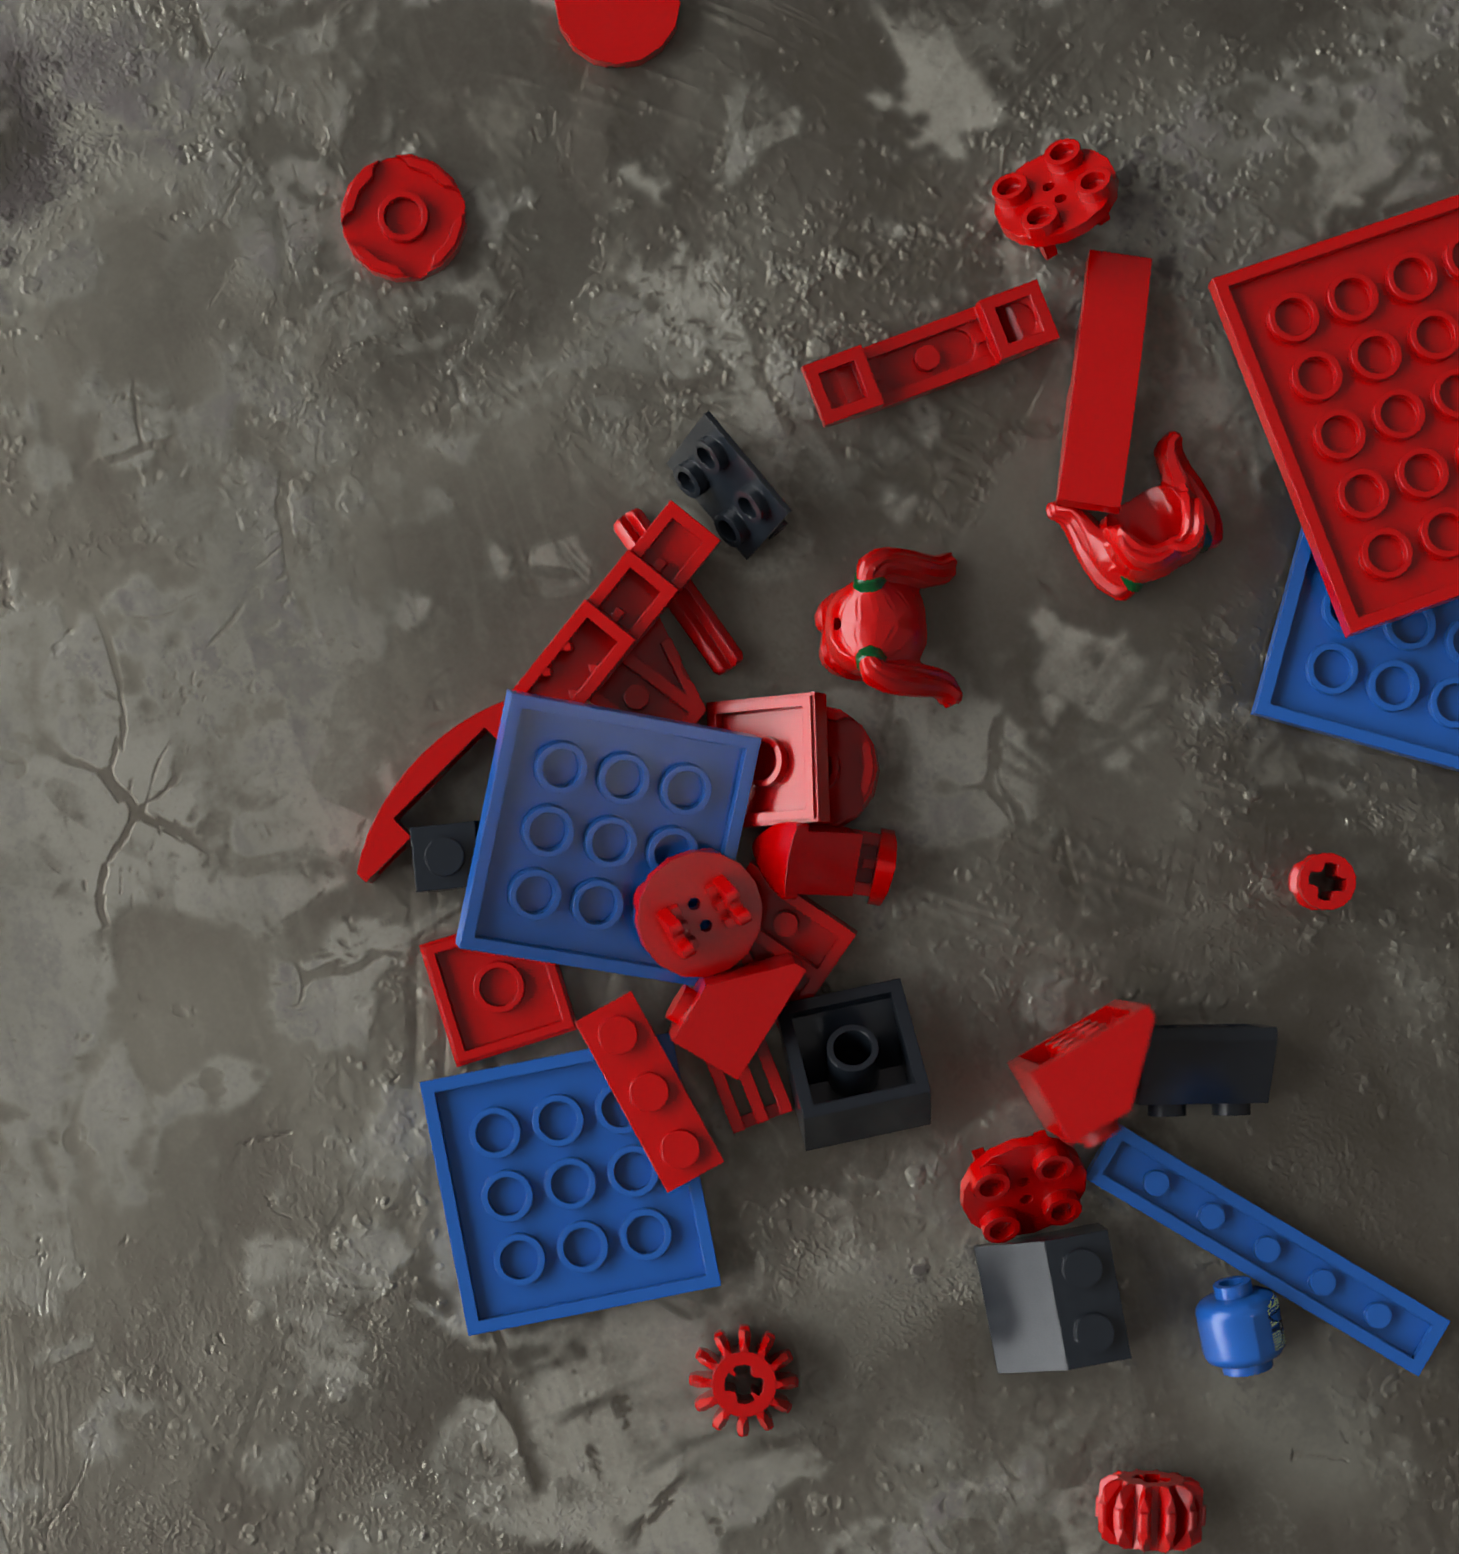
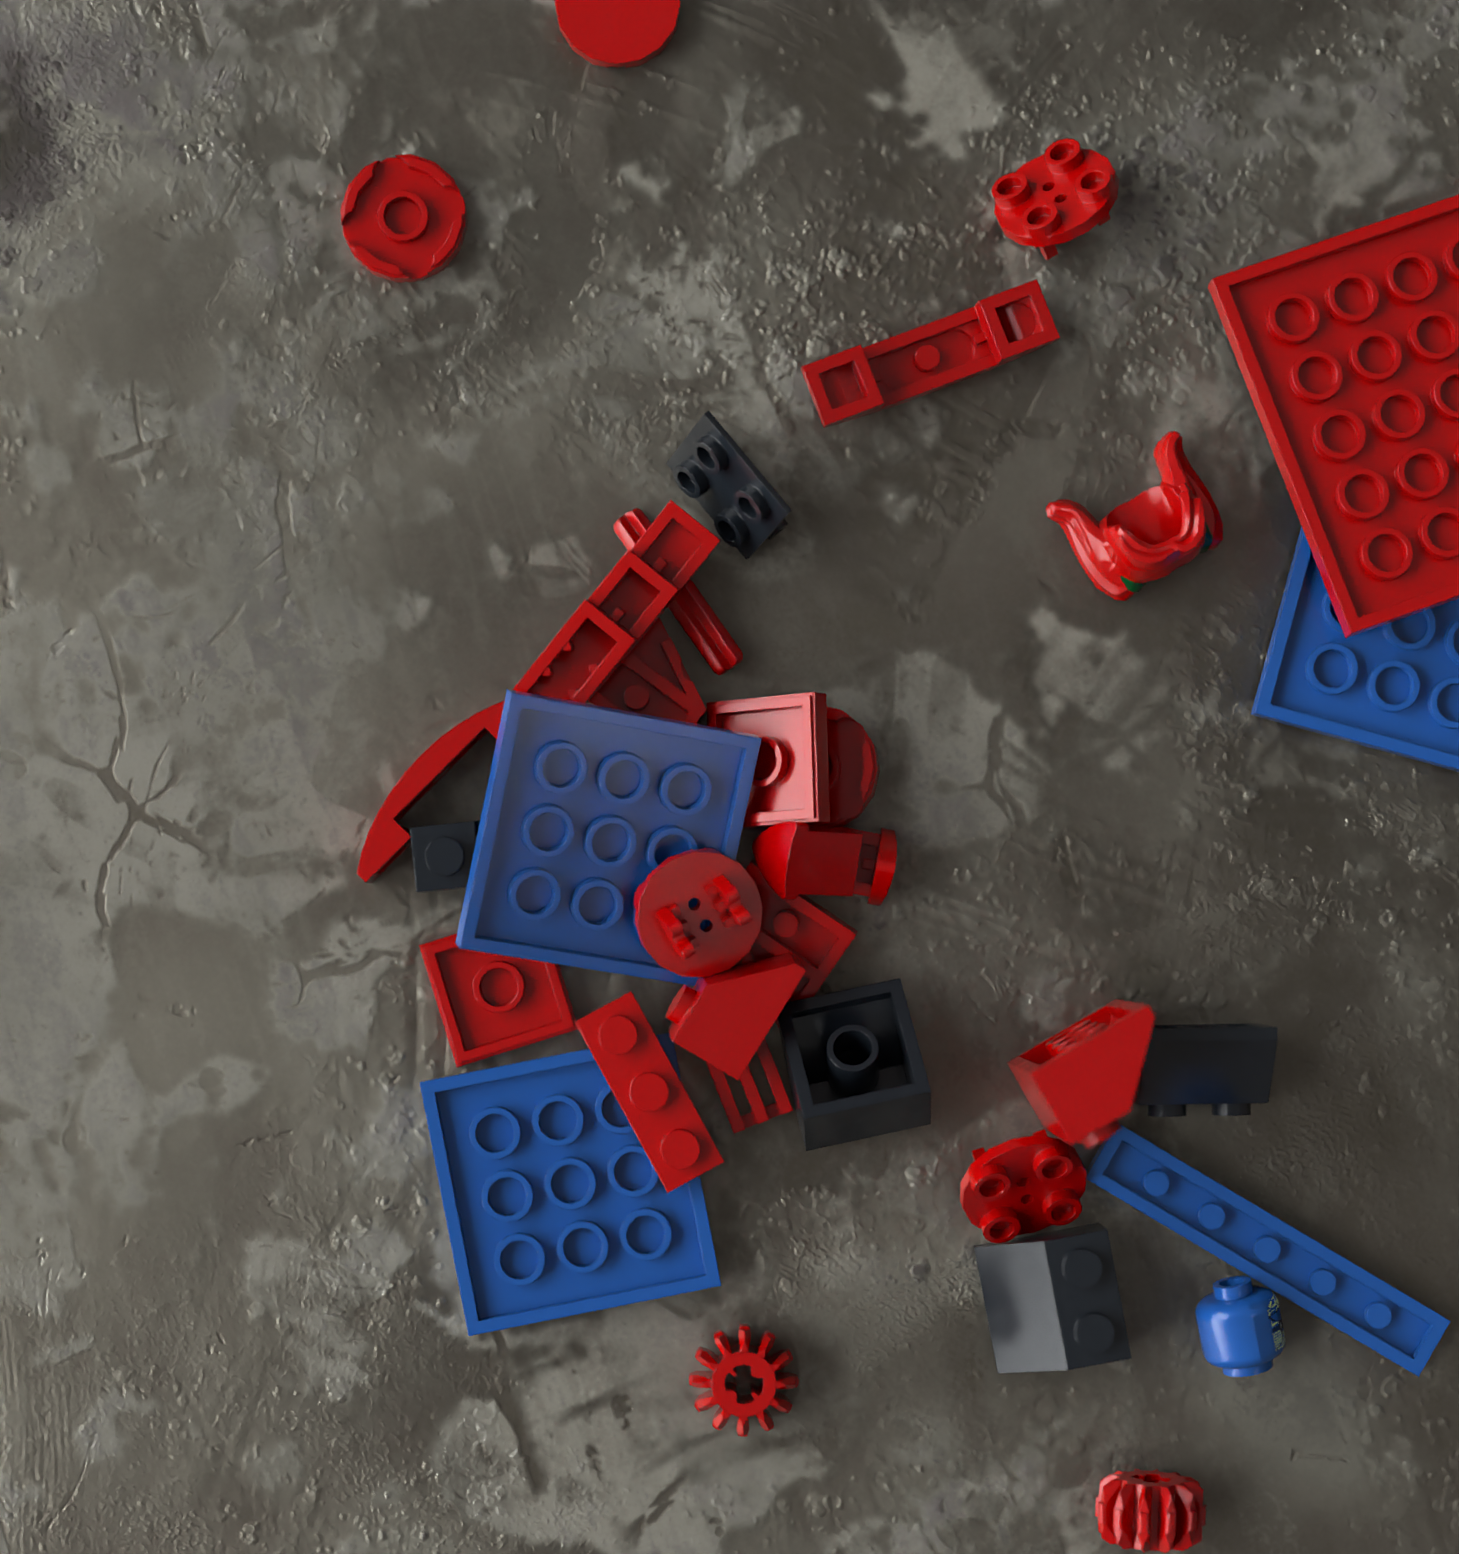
(879, 626): red hair -> none
(1103, 382): red slope -> none
(1336, 868): red bush -> none

